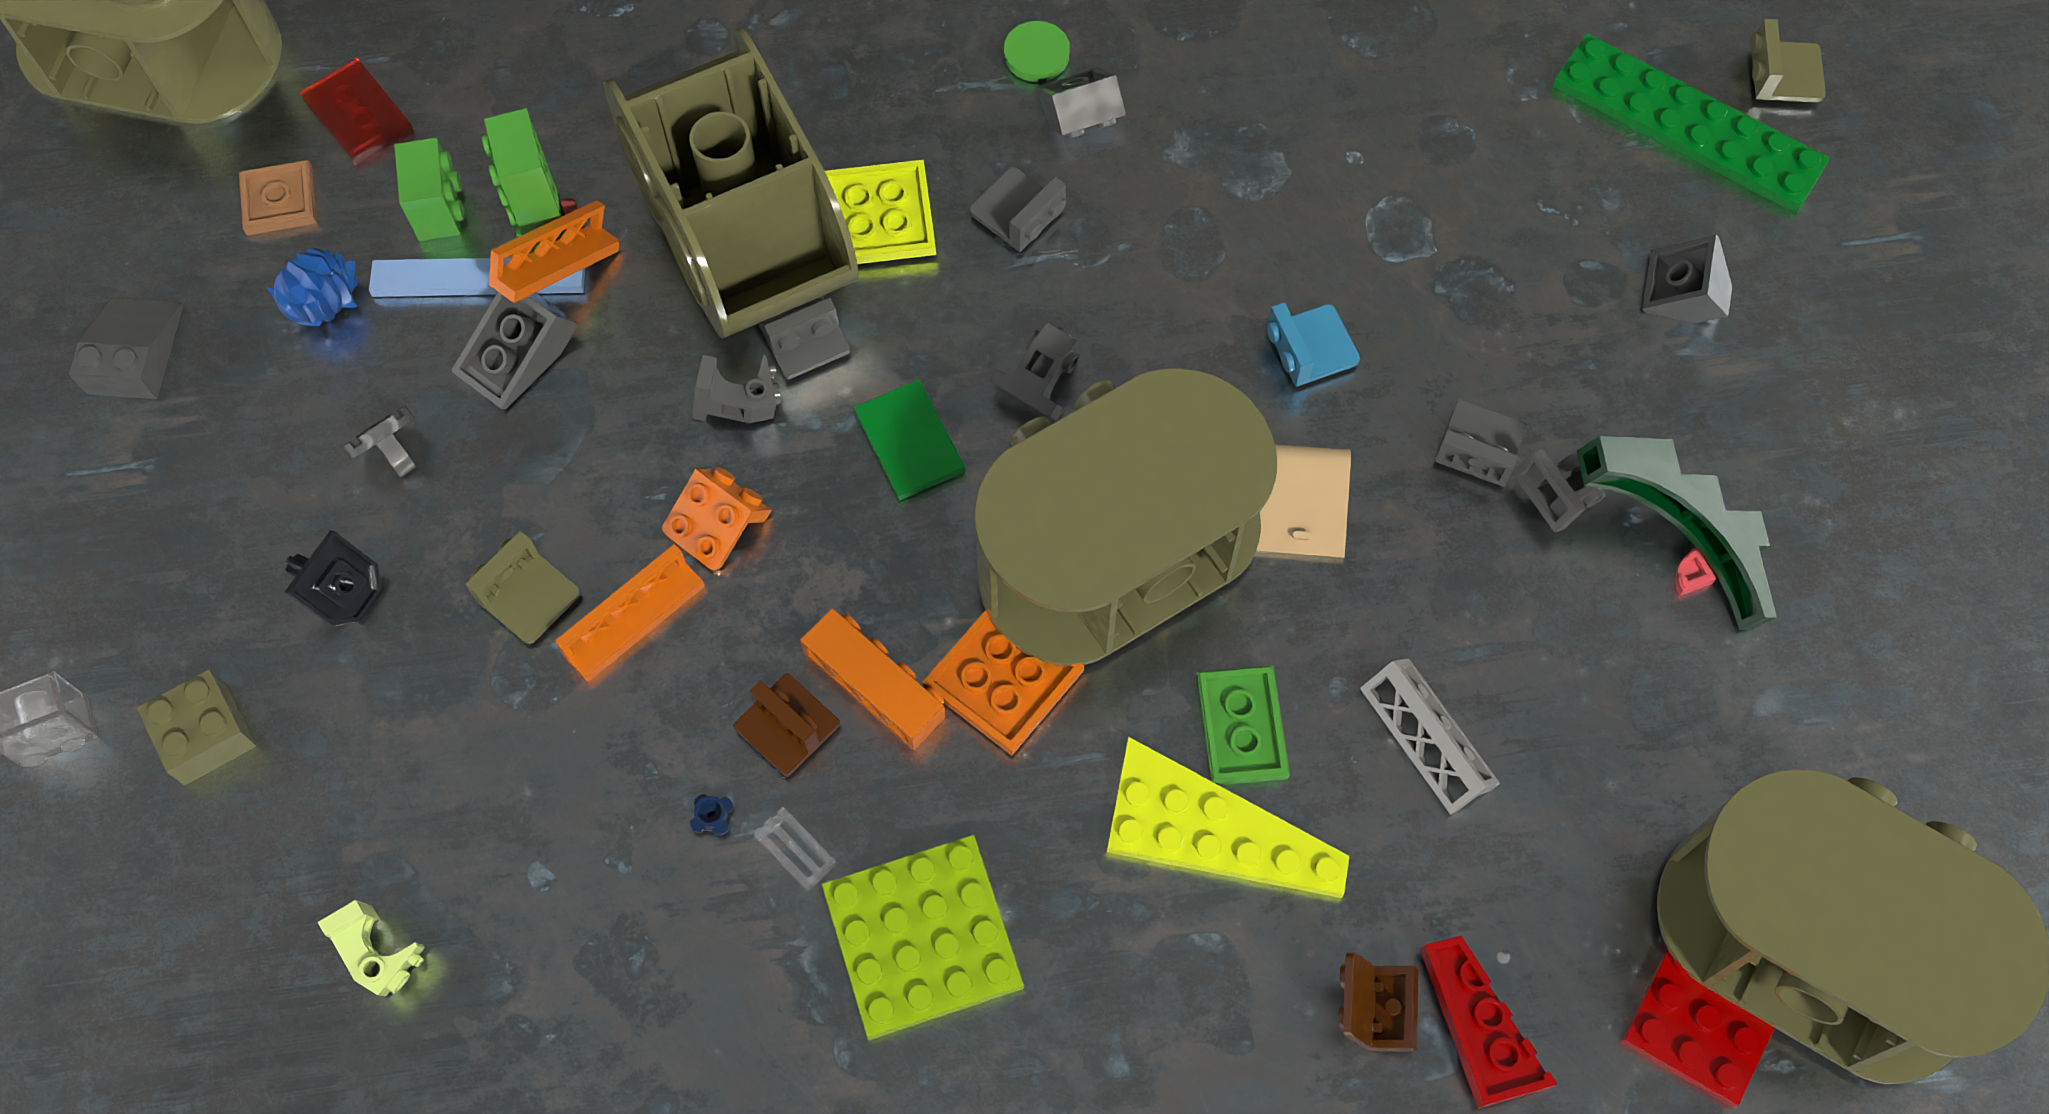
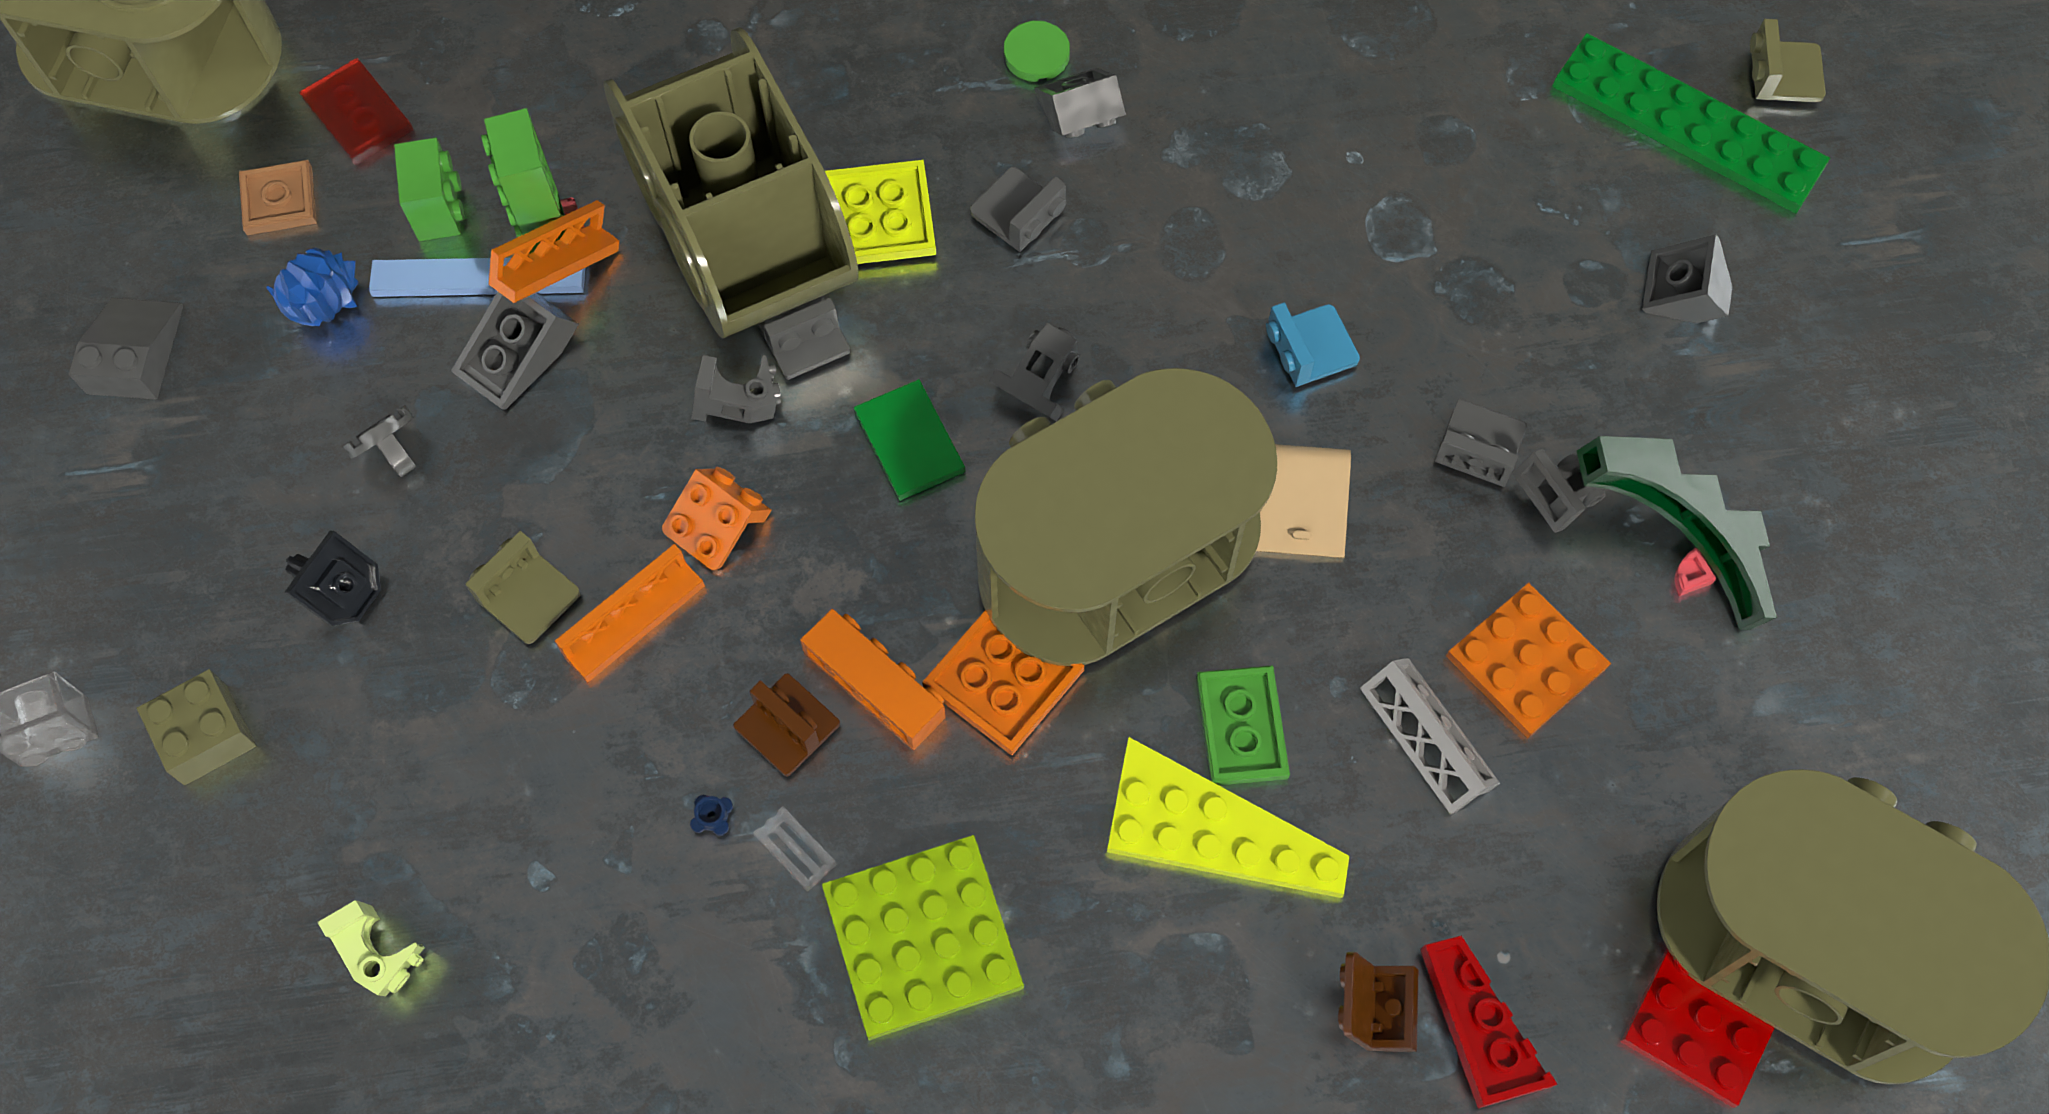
(1528, 660): none -> orange plate

